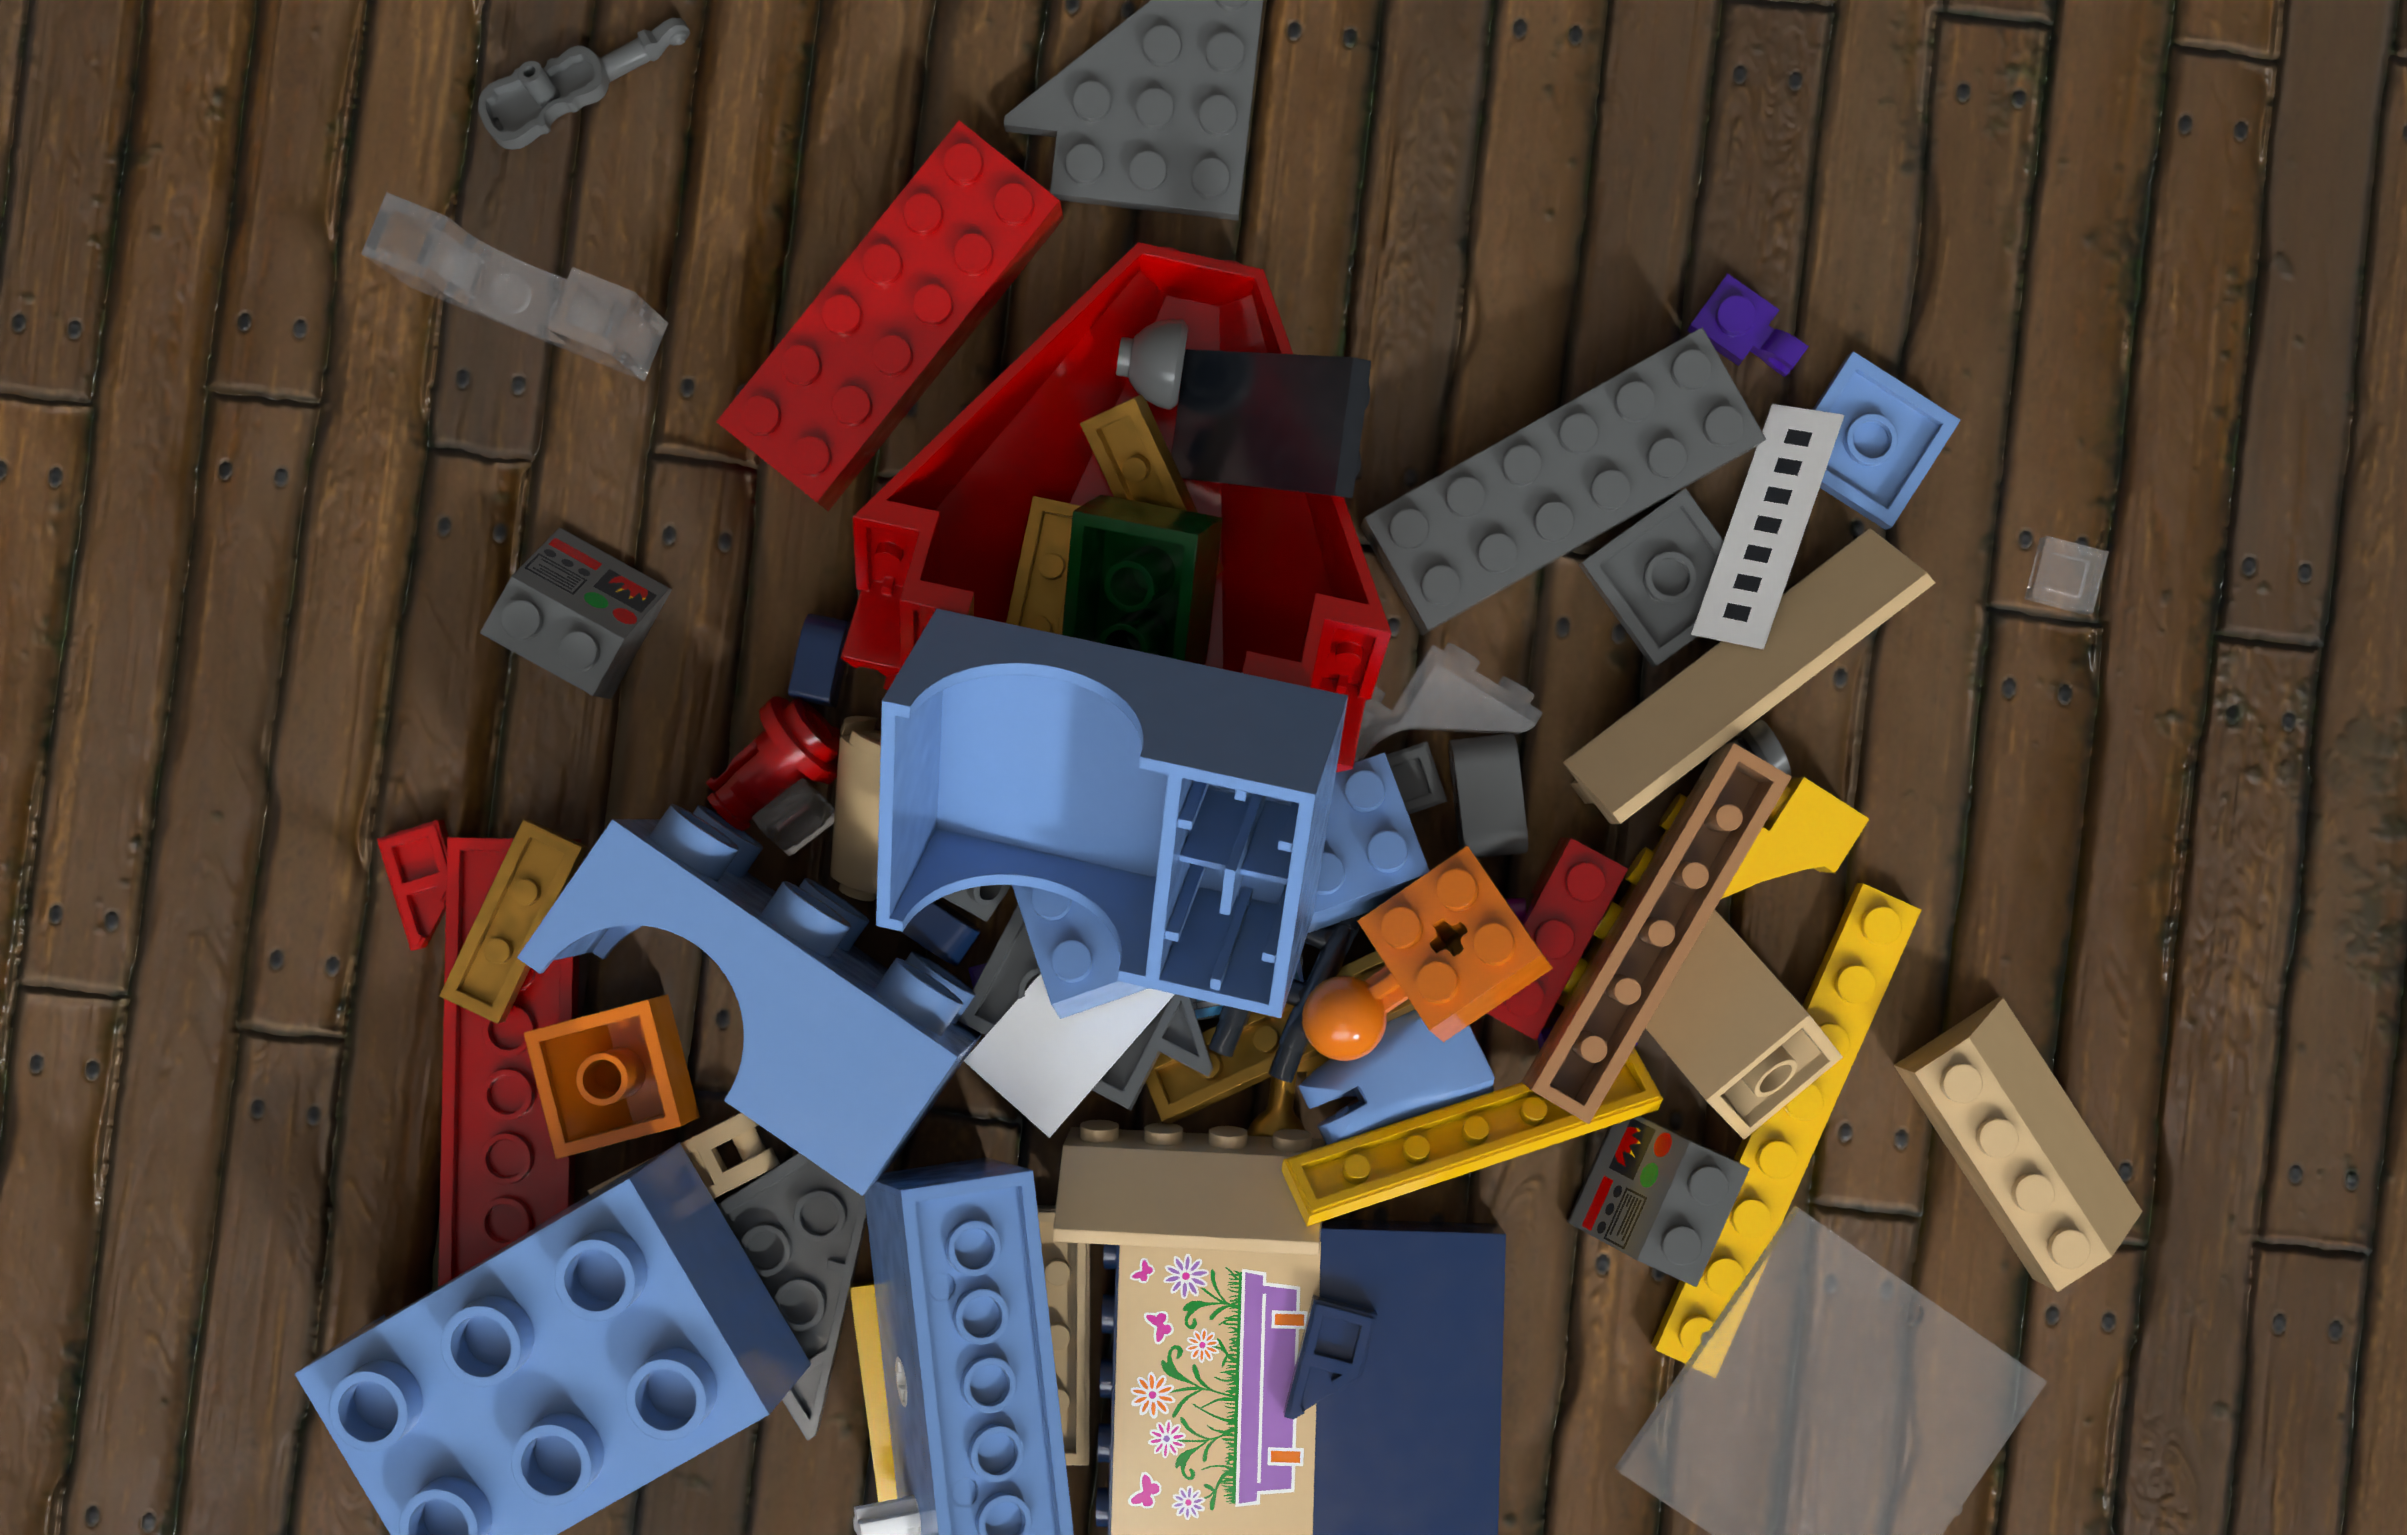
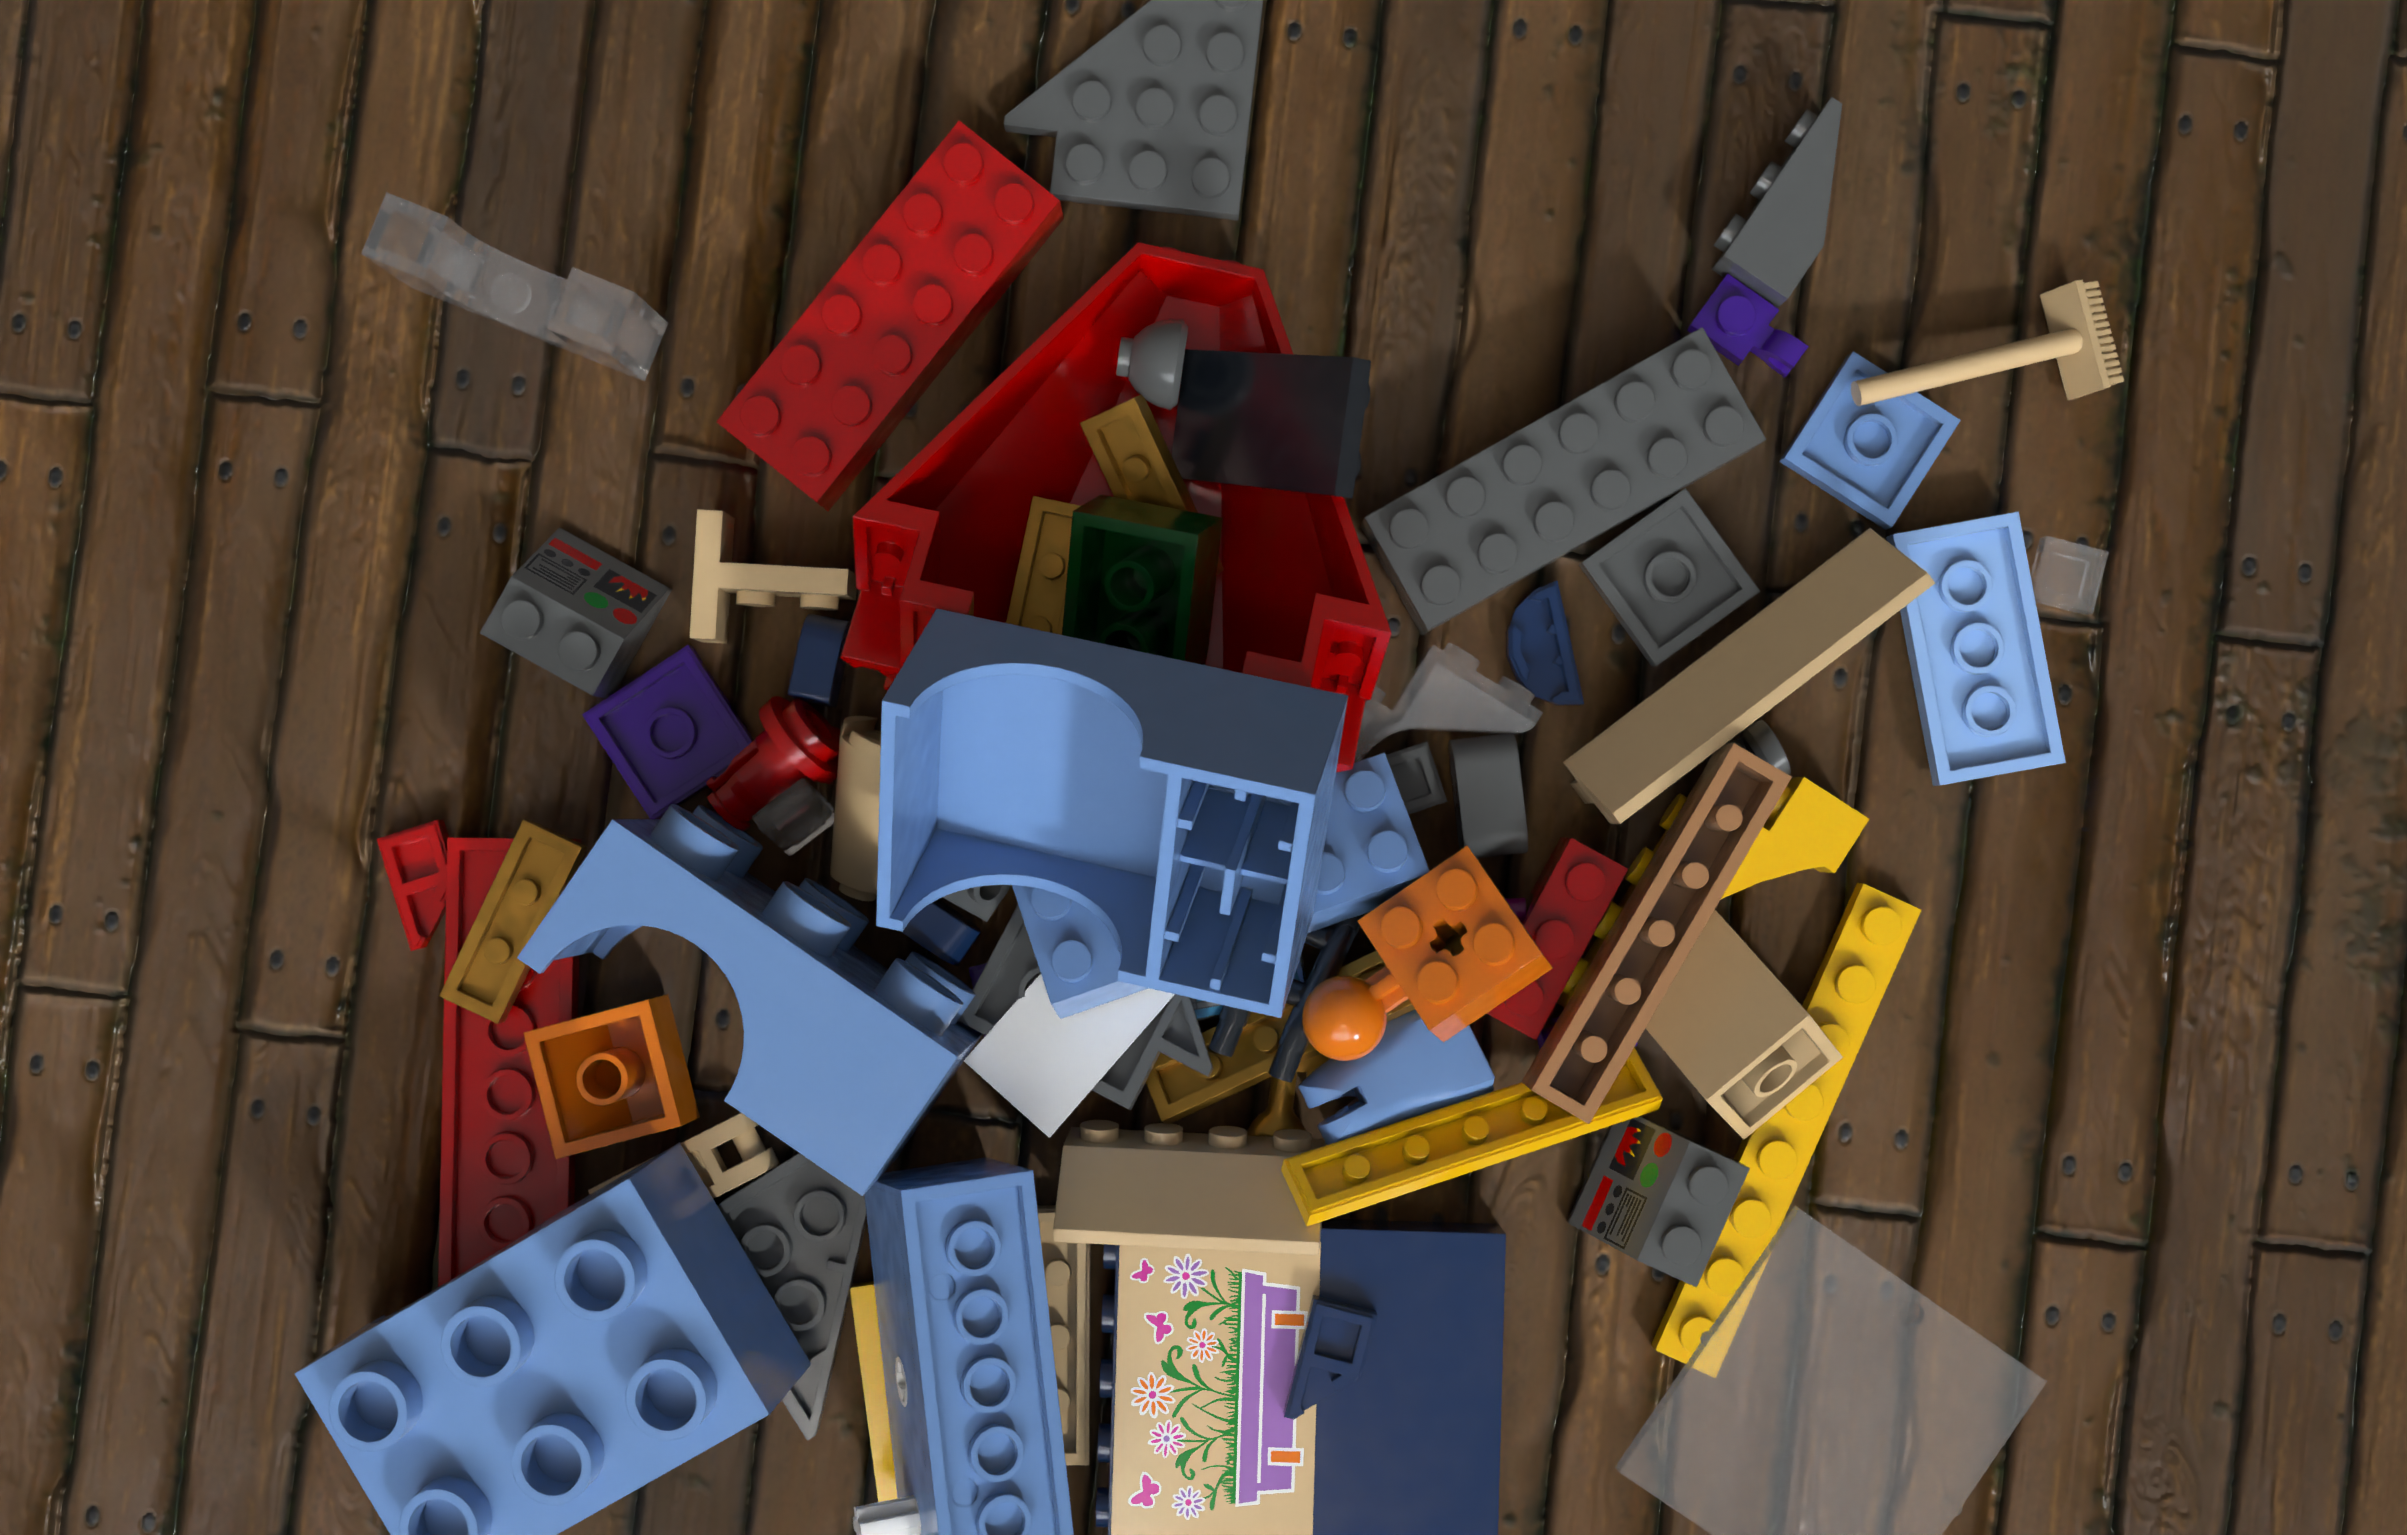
(533, 97): dark grey piece -> none
(669, 731): none -> dark purple tile
(754, 584): none -> tan bracket
(1542, 649): none -> dark blue tile
(1767, 526): white sticker -> none
(1790, 218): none -> dark grey slope
(1978, 652): none -> light blue plate
(2022, 1145): tan slope -> none
(2075, 339): none -> tan piece

